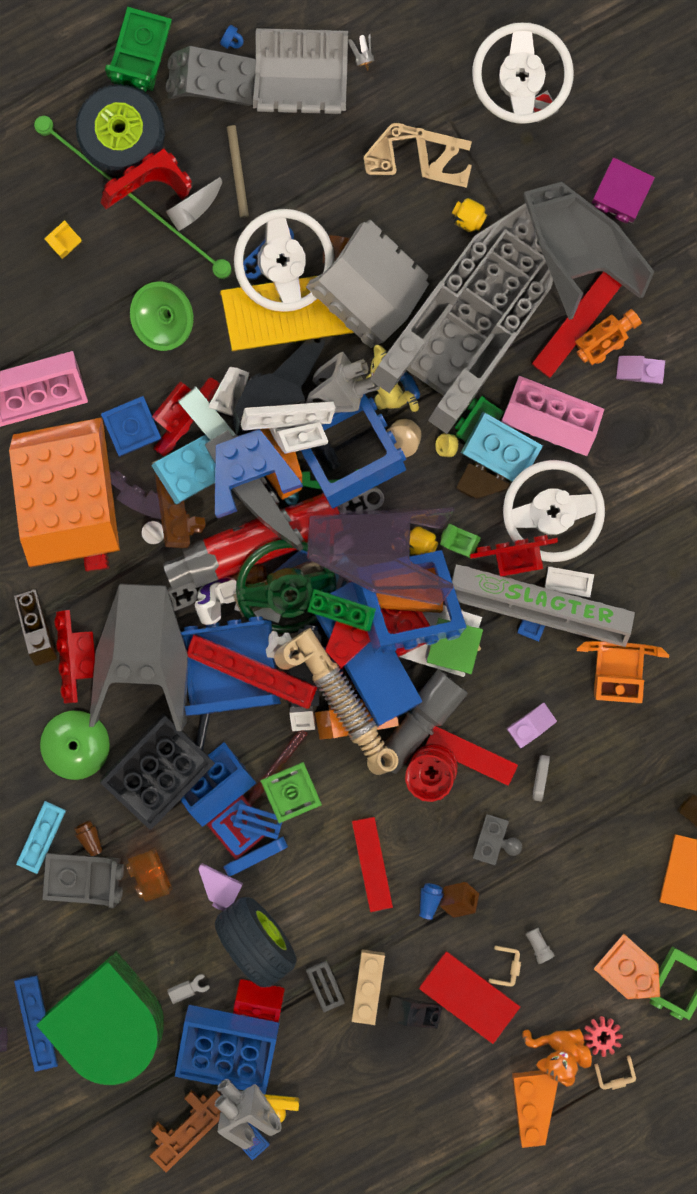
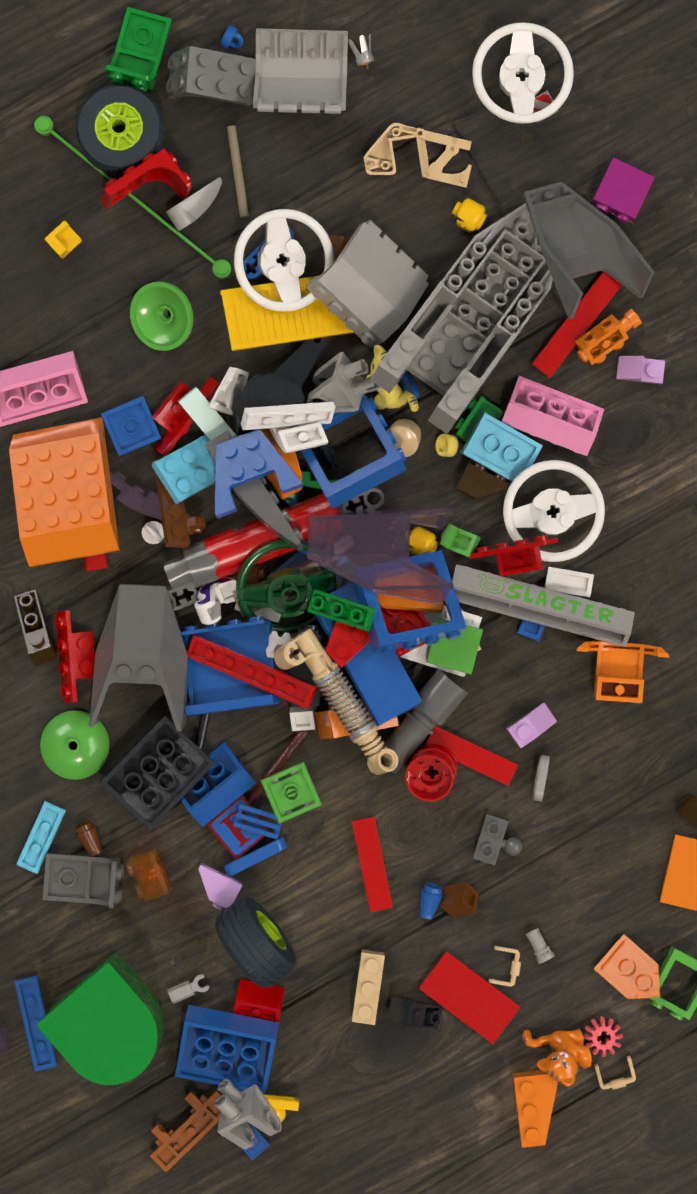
(333, 1004): dark grey tile -> none

